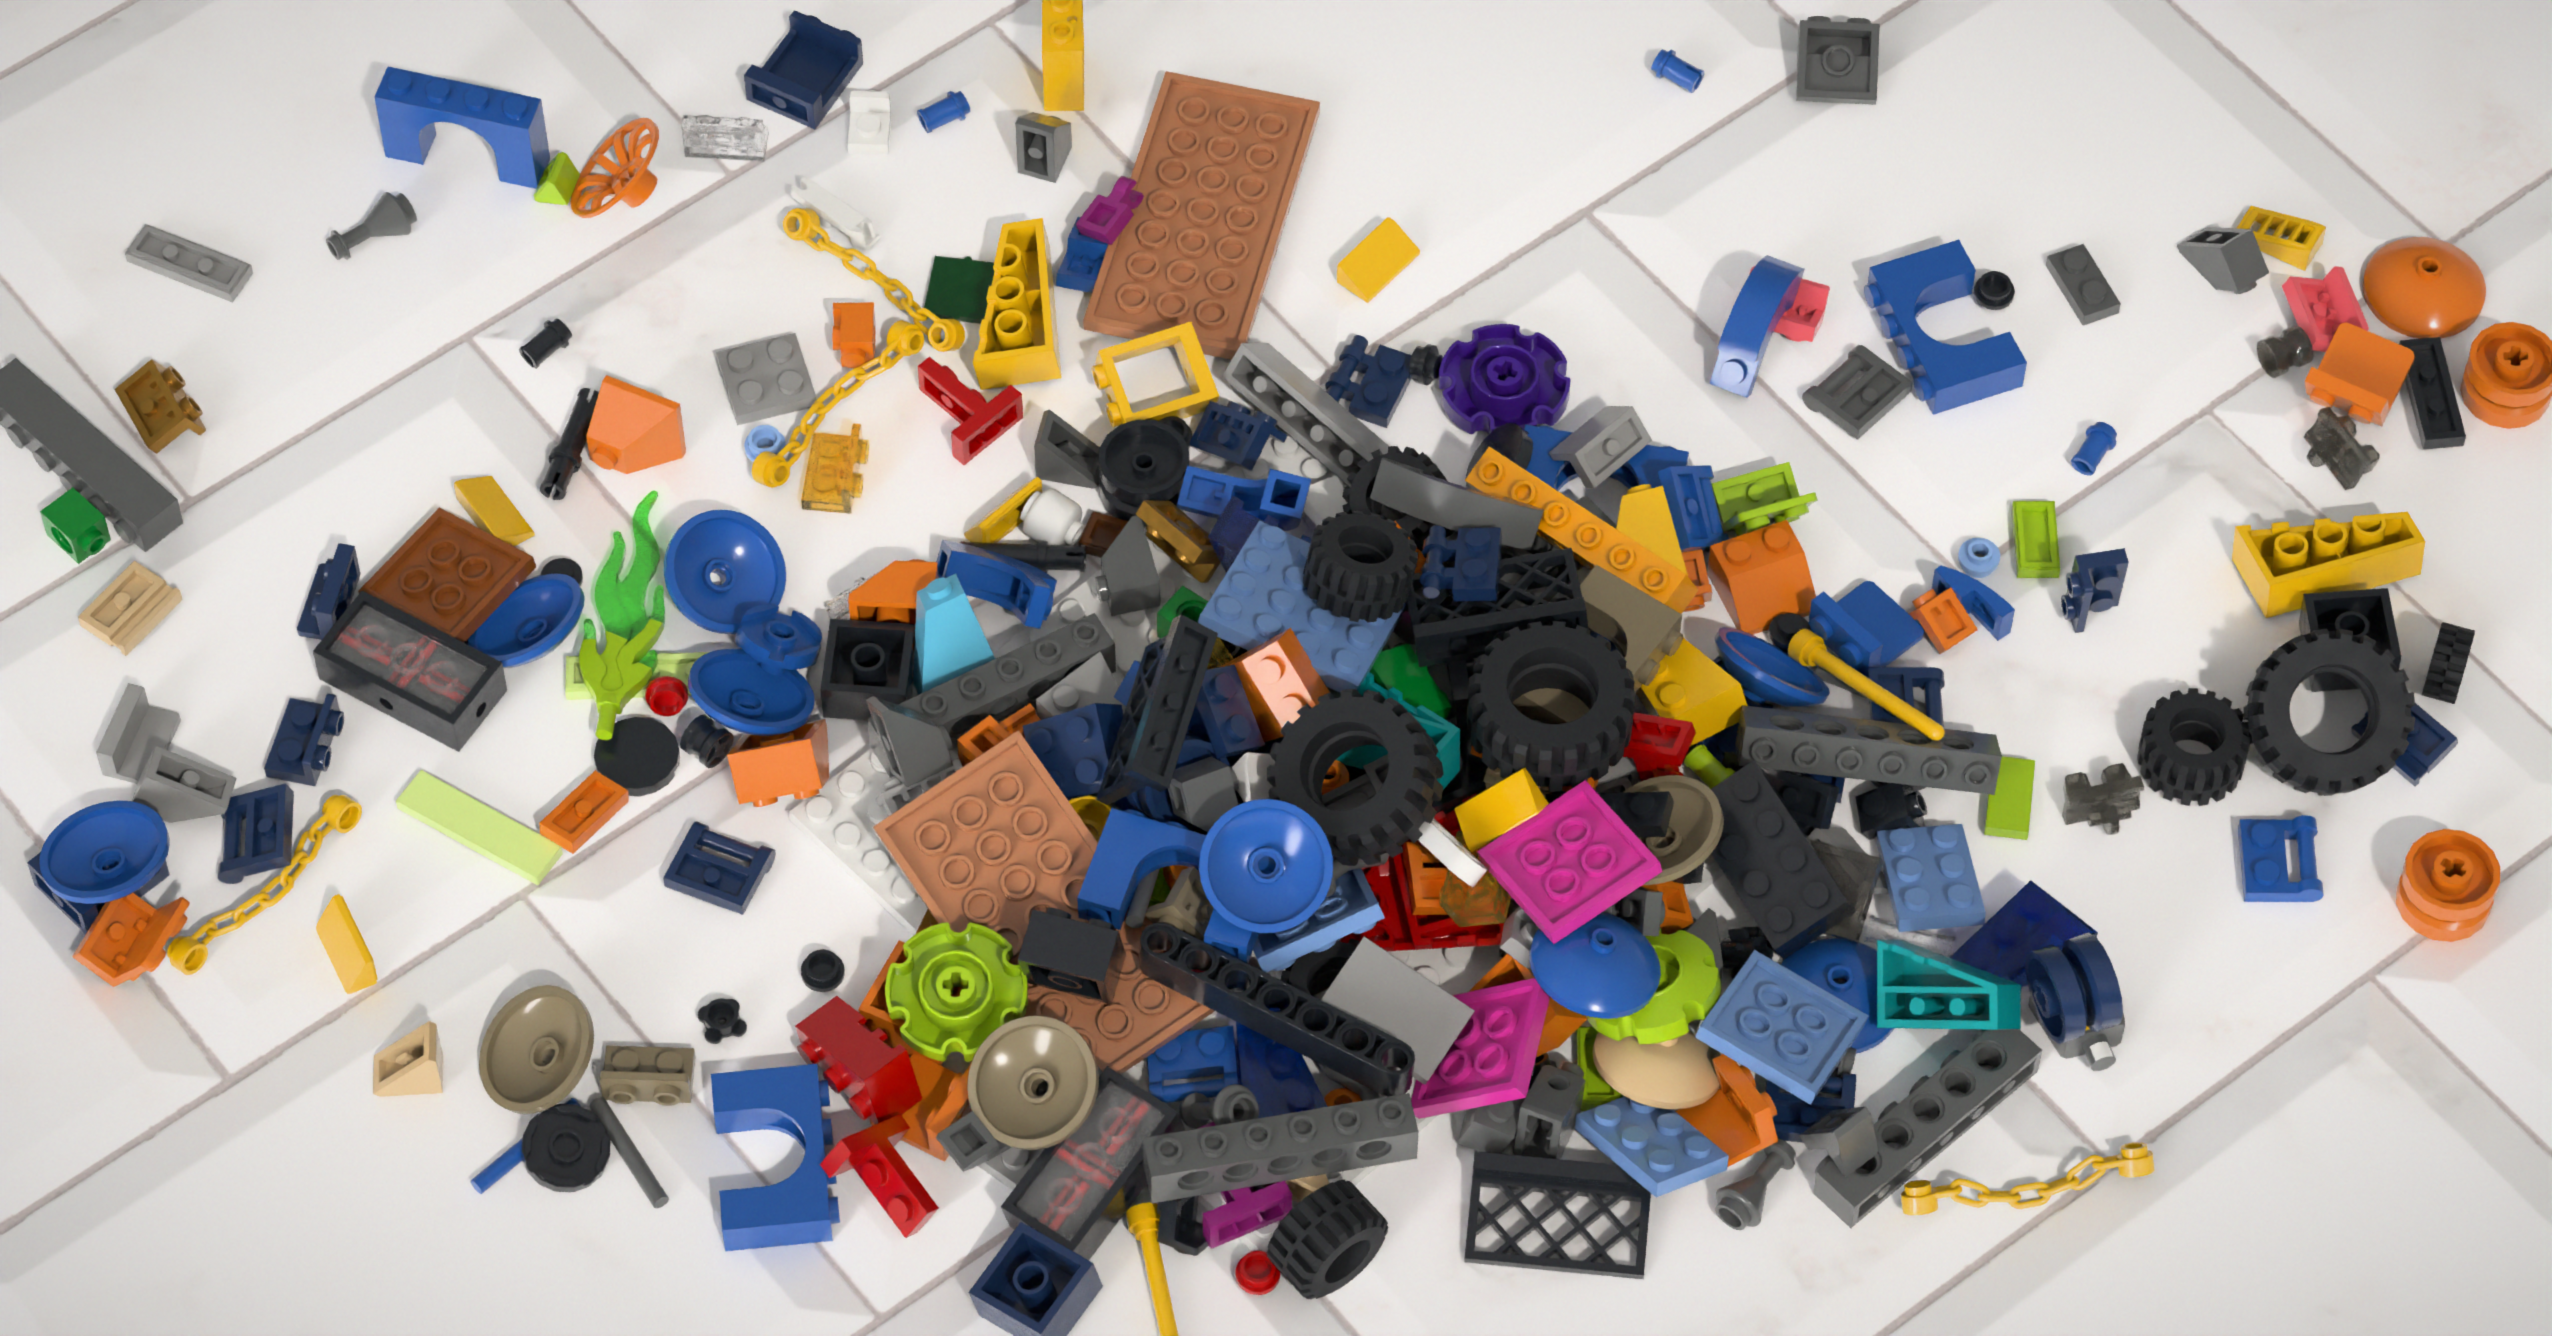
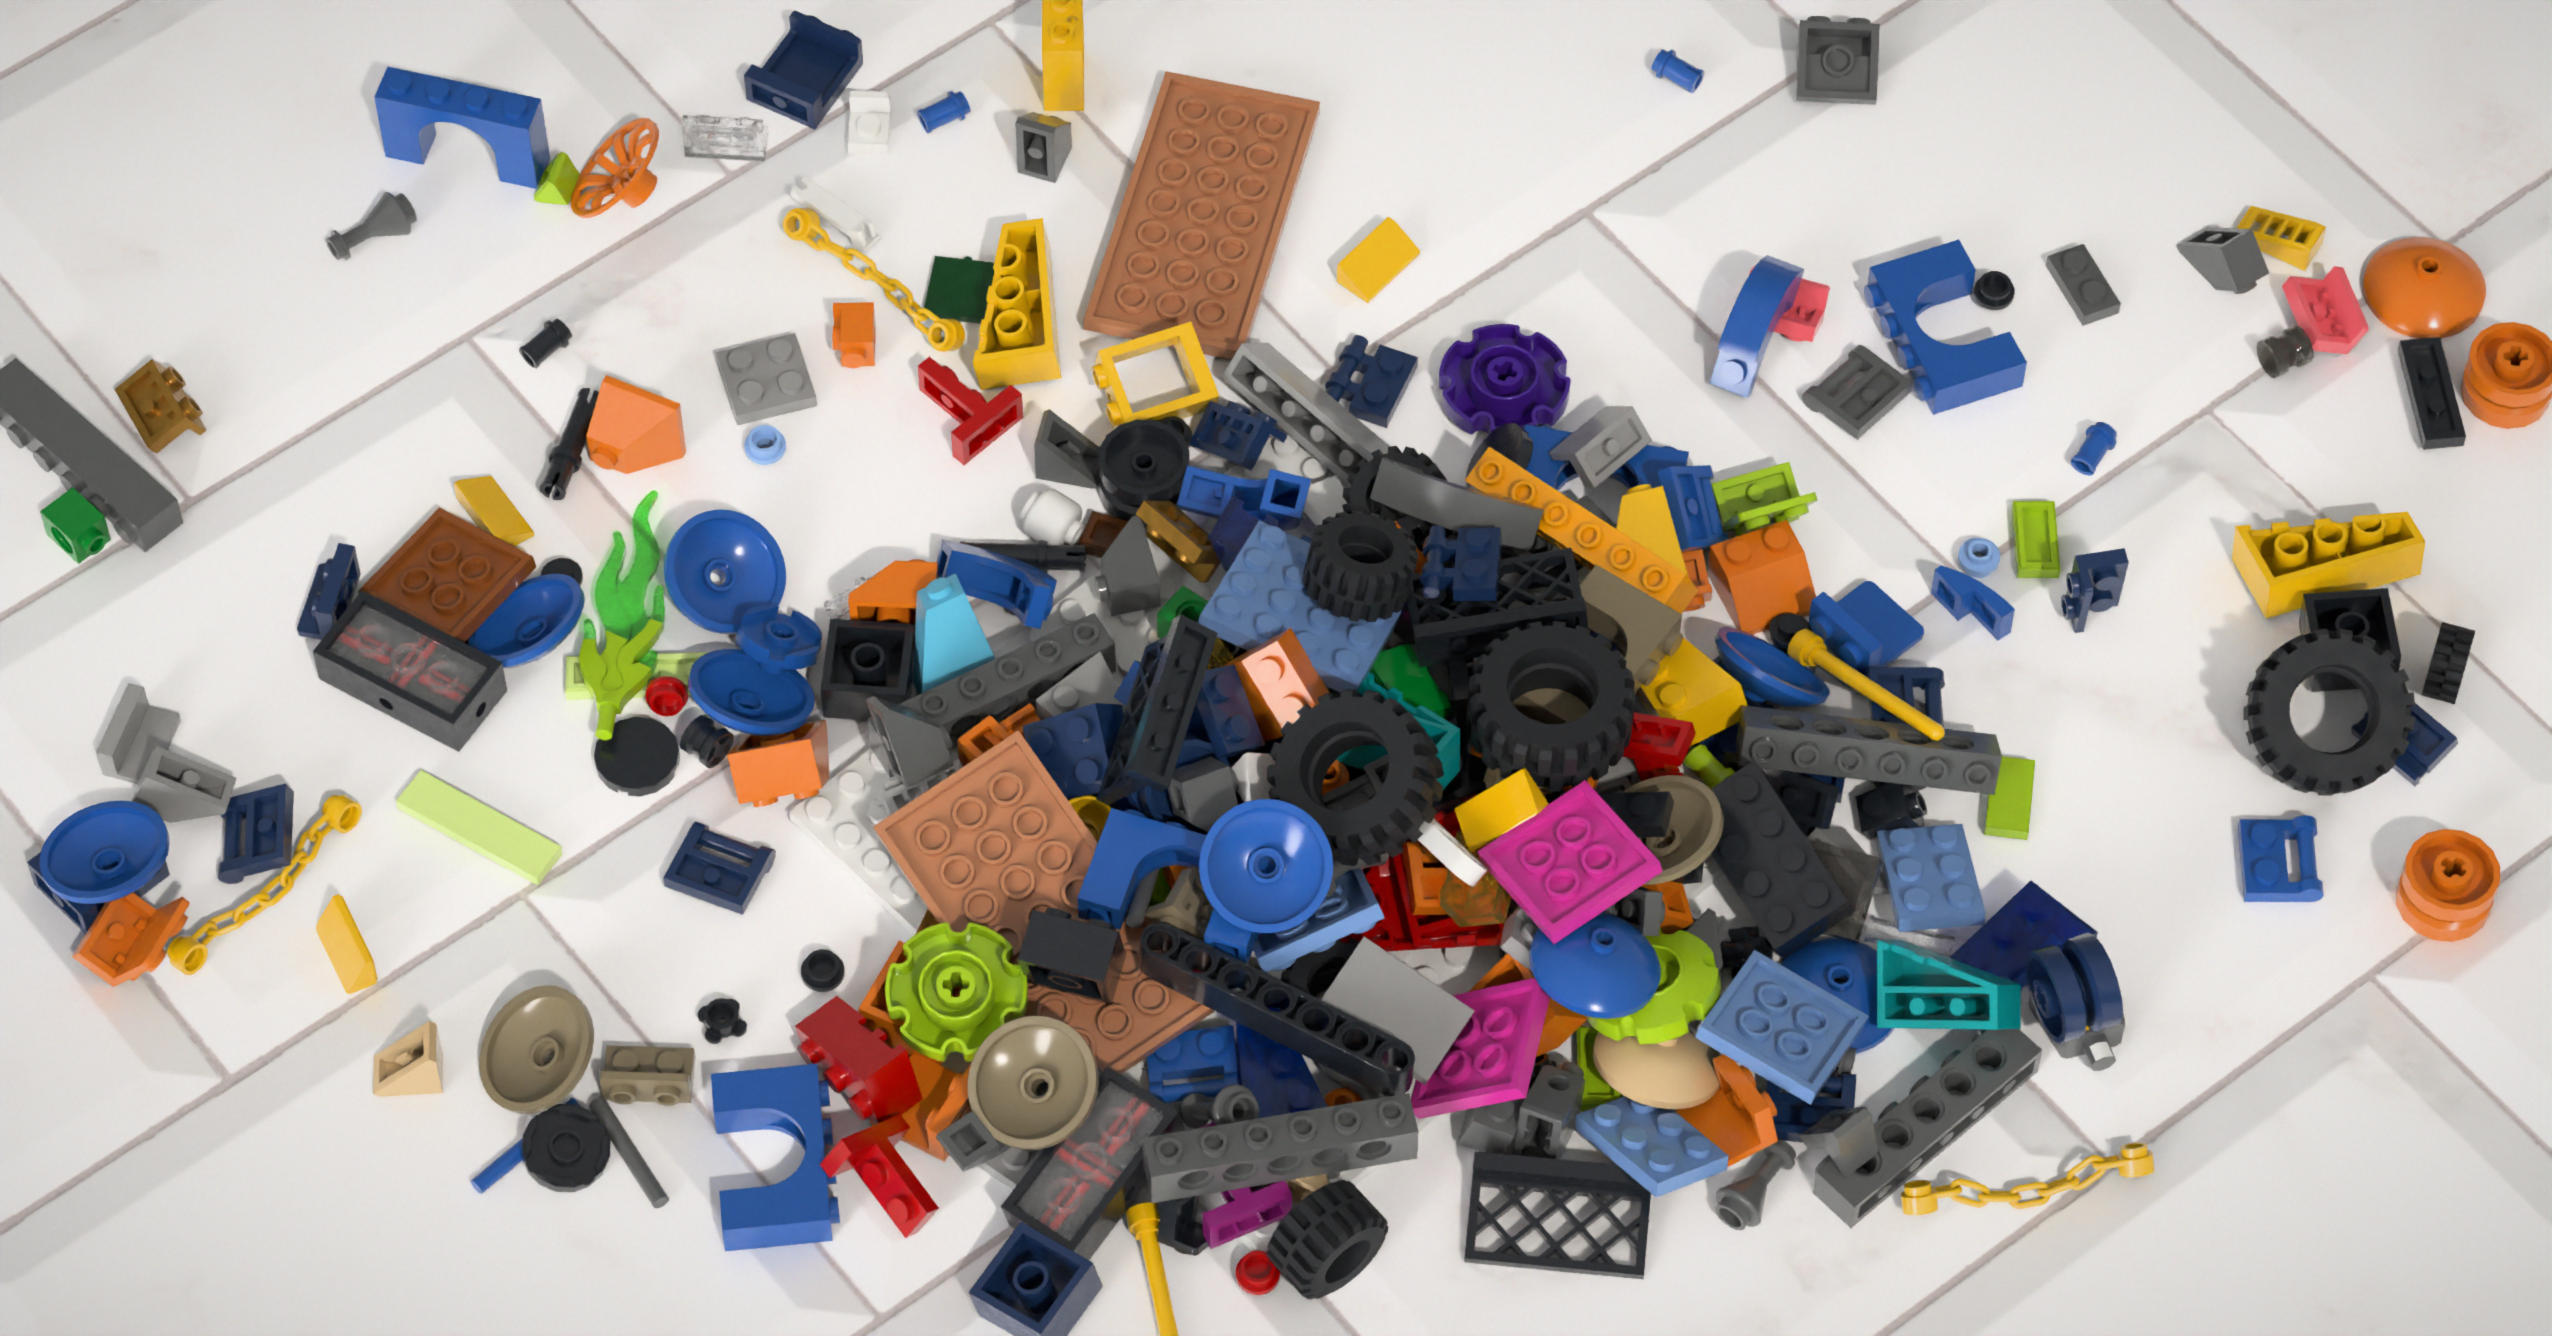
(130, 608): tan plate -> none
(189, 263): light grey tile -> none
(305, 740): dark blue bracket -> none
(584, 812): orange plate -> none
(772, 468): yellow piece -> none
(833, 471): clear yellow bracket -> none
(1004, 516): yellow slope -> none
(1081, 262): blue slope -> none
(1109, 215): magenta plate -> none
(1425, 364): black plate -> none
(1943, 618): orange bracket -> none
(2102, 803): clear smoke hips -> none
(2188, 774): black tyre -> none
(2337, 448): clear smoke hips -> none
(2360, 374): orange bracket -> none

